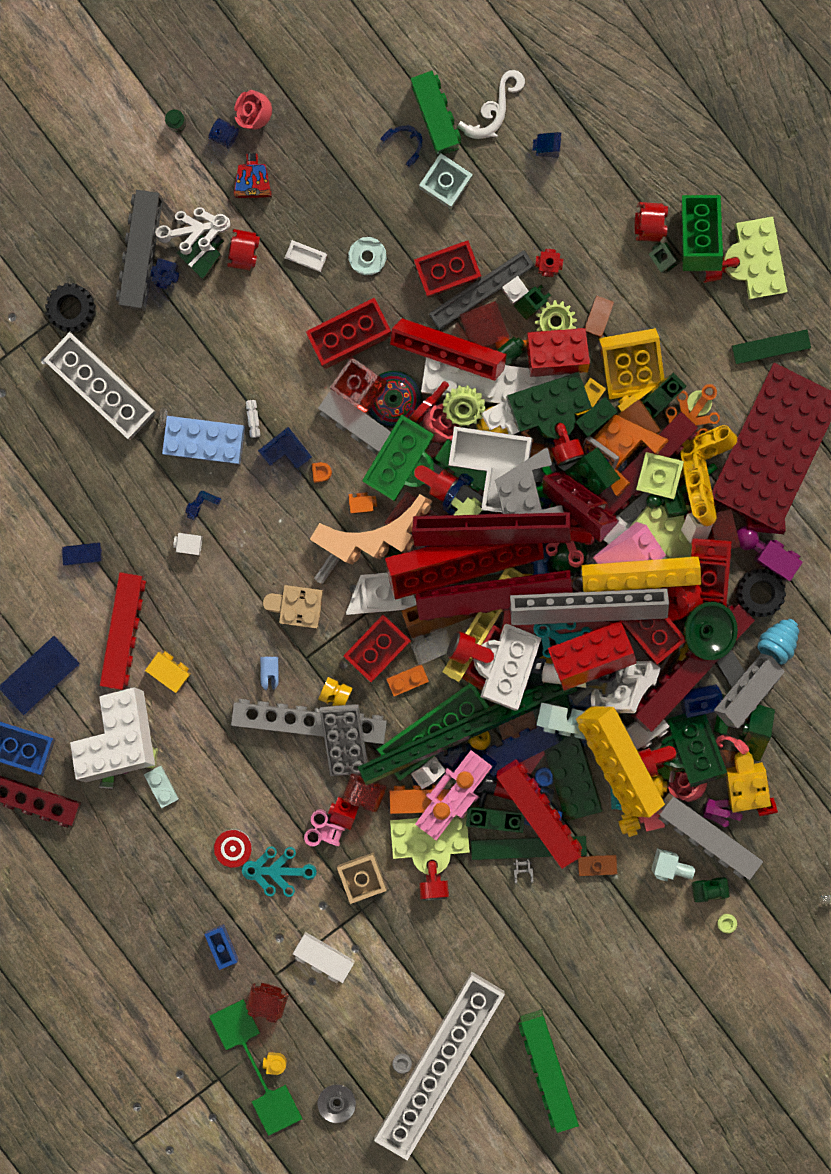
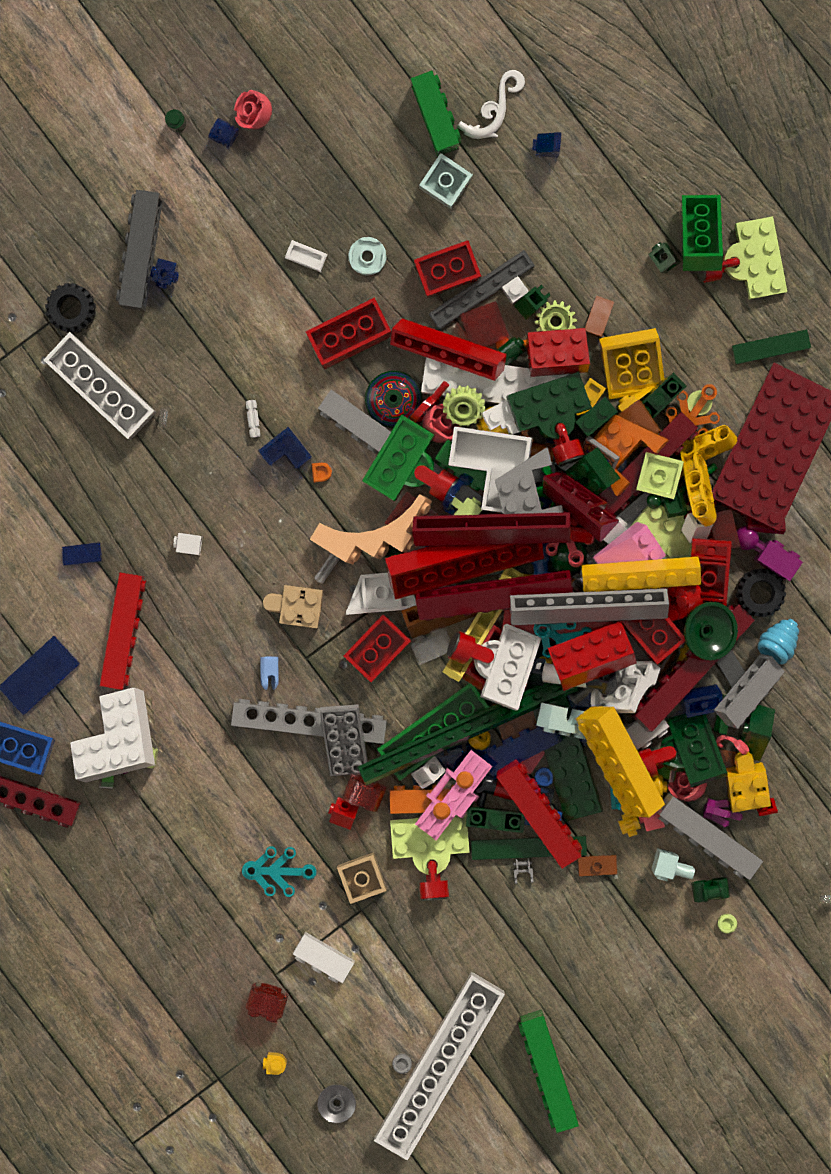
(161, 786): light aqua plate -> none
(168, 671): yellow brick -> none
(194, 508): clear blue plate -> none
(195, 229): white plant -> none
(203, 261): dark green torso -> none
(203, 440): light blue brick -> none
(221, 947): blue brick -> none
(233, 848): red tile -> none
(242, 250): red brick -> none
(252, 179): torso -> none
(276, 1106): green hinge -> none
(324, 830): bright pink piece -> none
(335, 693): yellow wheel -> none
(358, 385): clear red brick -> none
(362, 503): orange brick -> none
(391, 132): clear blue piece -> none
(407, 680): orange plate -> none
(433, 449): clear red brick -> none
(549, 270): red brick -> none
(650, 221): red brick -> none

